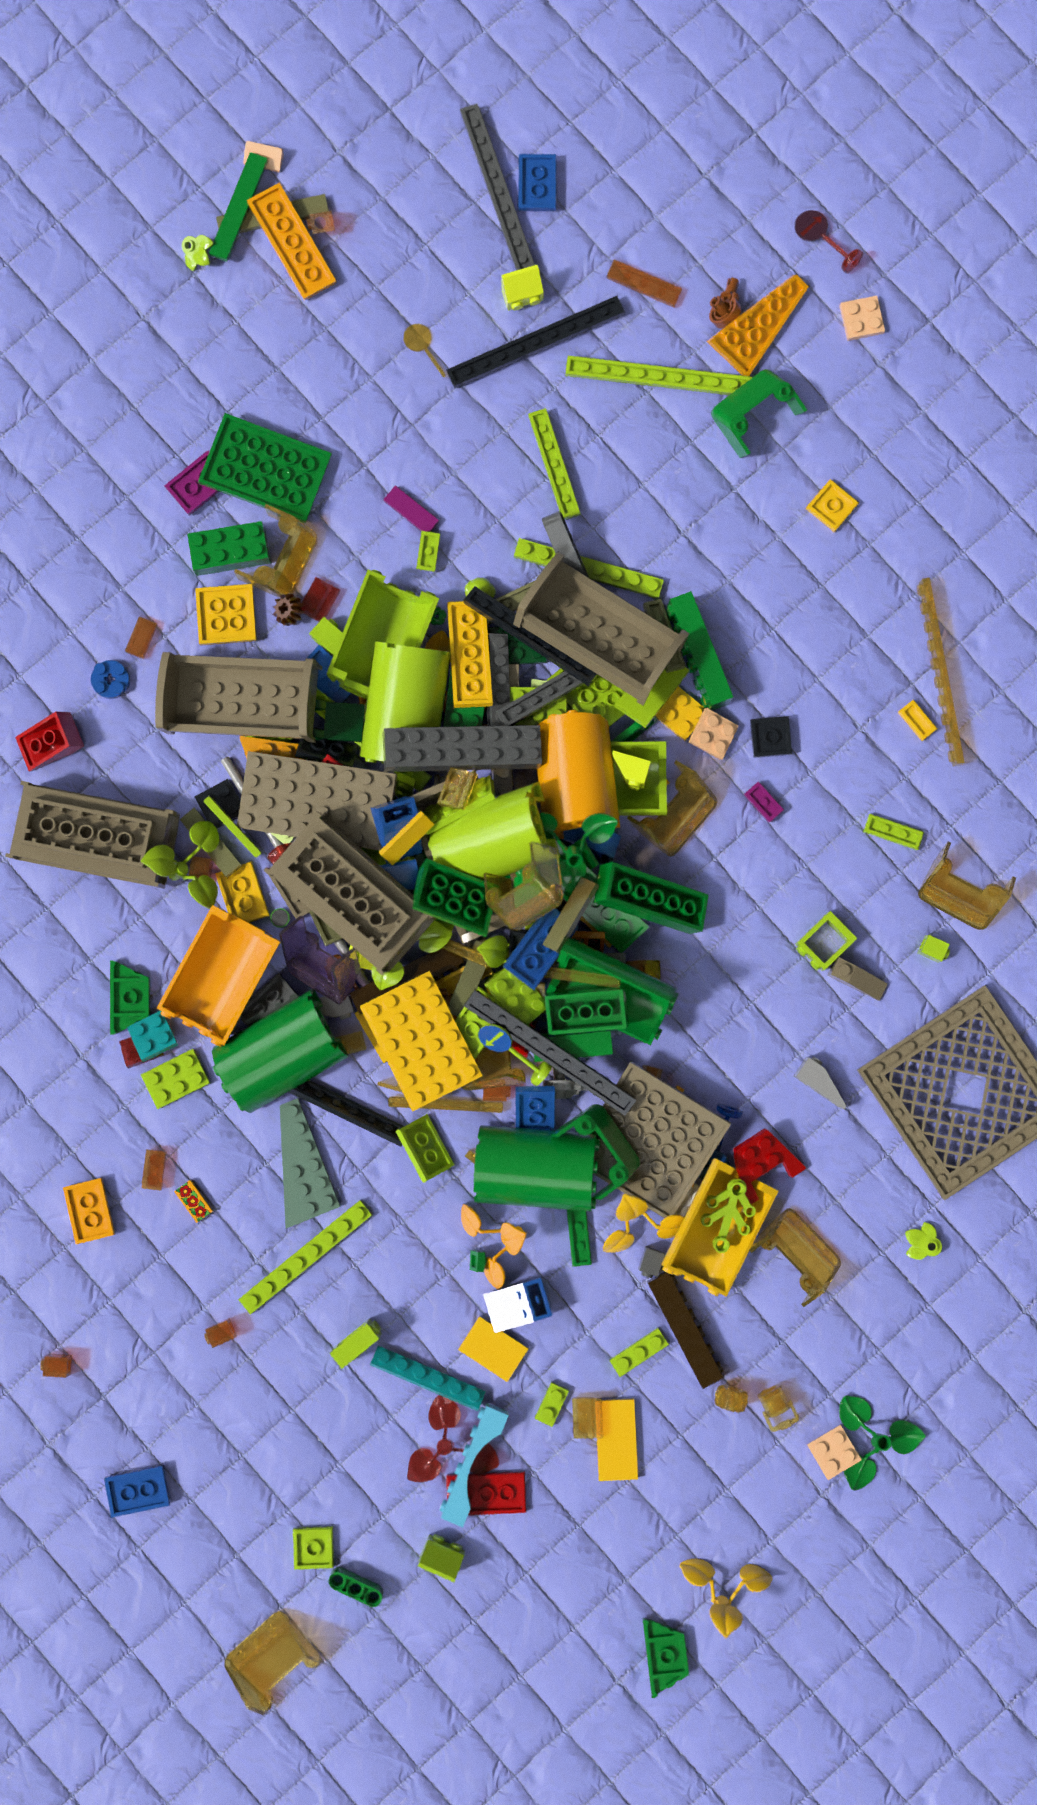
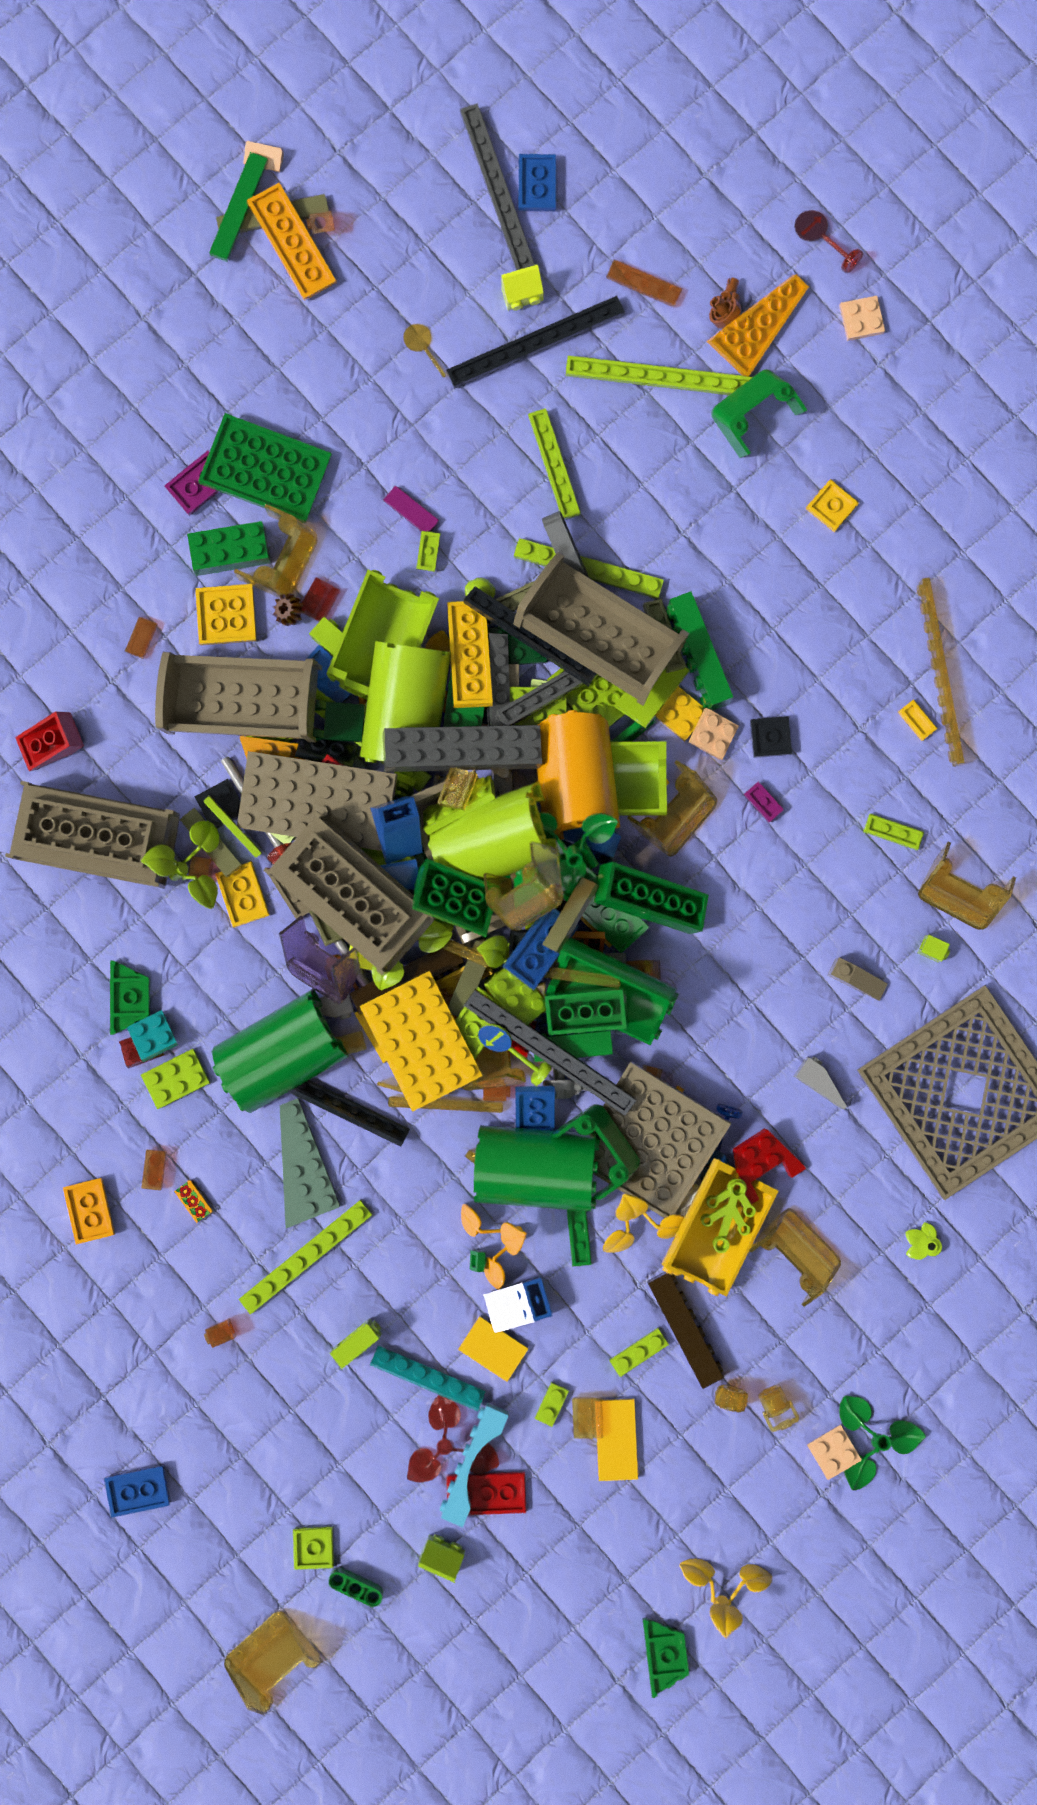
(56, 1365): clear orange brick -> none
(117, 687): blue plate -> none
(197, 253): lime plate -> none
(218, 974): light orange cylinder -> none
(268, 999): dark grey wing -> none
(280, 918): flat silver tile -> none
(406, 838): yellow tile -> none
(425, 1148): lime plate -> none
(441, 619): green plate -> none
(632, 769): neon yellow slope -> none
(651, 1262): dark grey brick -> none
(825, 941): window -> none

